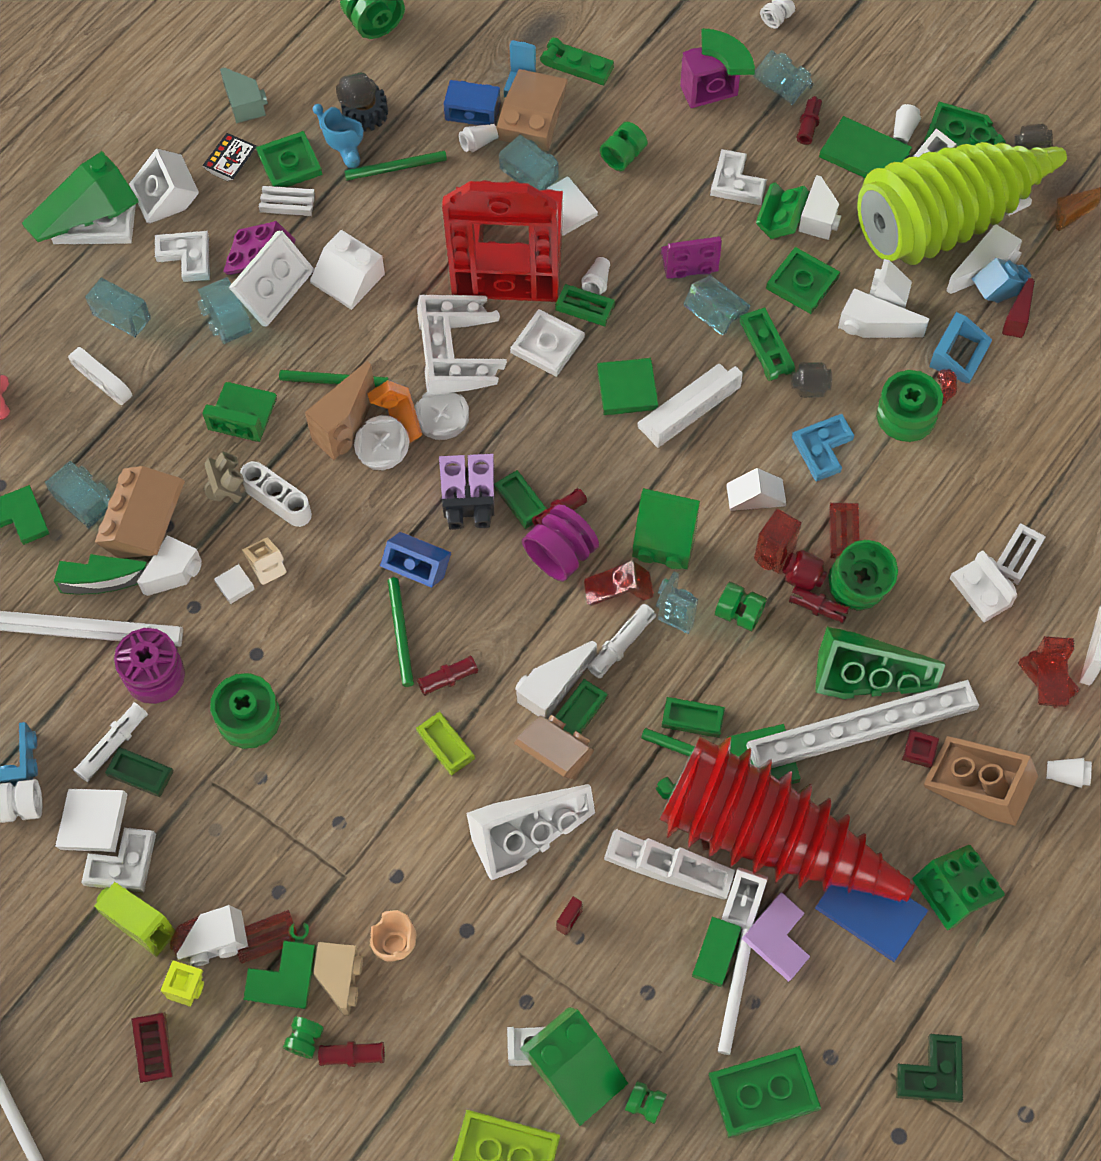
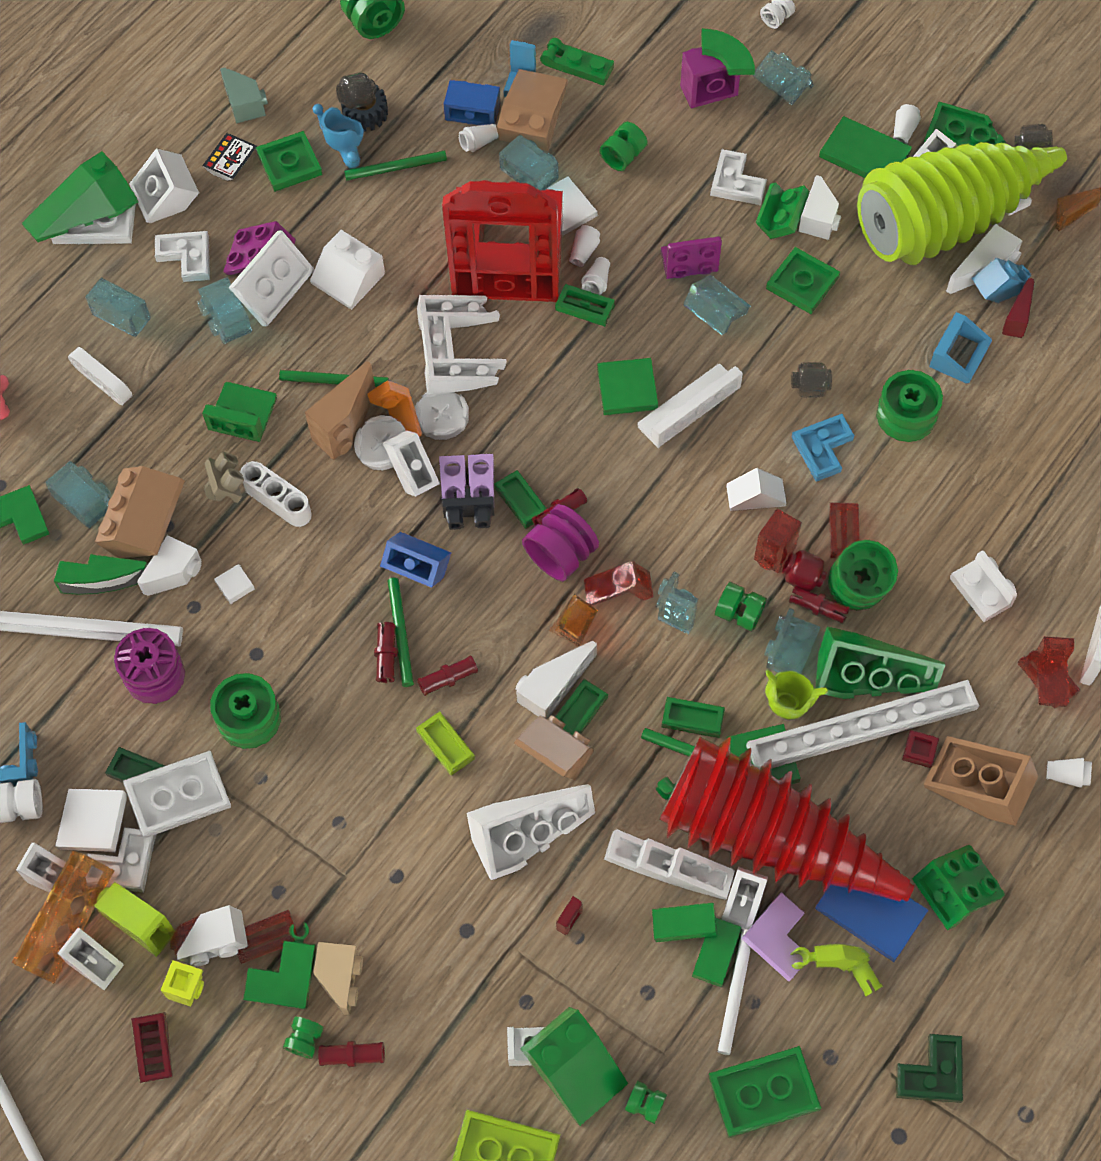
(40, 867): none -> white slope
(53, 911): none -> clear orange fence
(90, 959): none -> white slope
(111, 741): white pin -> none
(176, 794): none -> white tile
(265, 560): tan slope -> none
(287, 197): white tile -> none
(385, 652): none -> dark red pin
(393, 936): light nougat hair -> none
(411, 463): none -> white brick
(547, 342): white tile -> none
(574, 620): none -> clear orange slope
(584, 244): none -> white cone
(614, 649): white pin -> none
(665, 529): green slope -> none
(684, 922): none -> green tile
(767, 343): green plate -> none
(791, 694): none -> lime hair
(792, 644): none -> clear light blue bracket
(809, 121): dark red axle -> none
(842, 957): none -> lime arm
(877, 318): white slope -> none
(891, 284): white slope -> none
(948, 382): clear red arm -> none
(1008, 572): white tile -> none

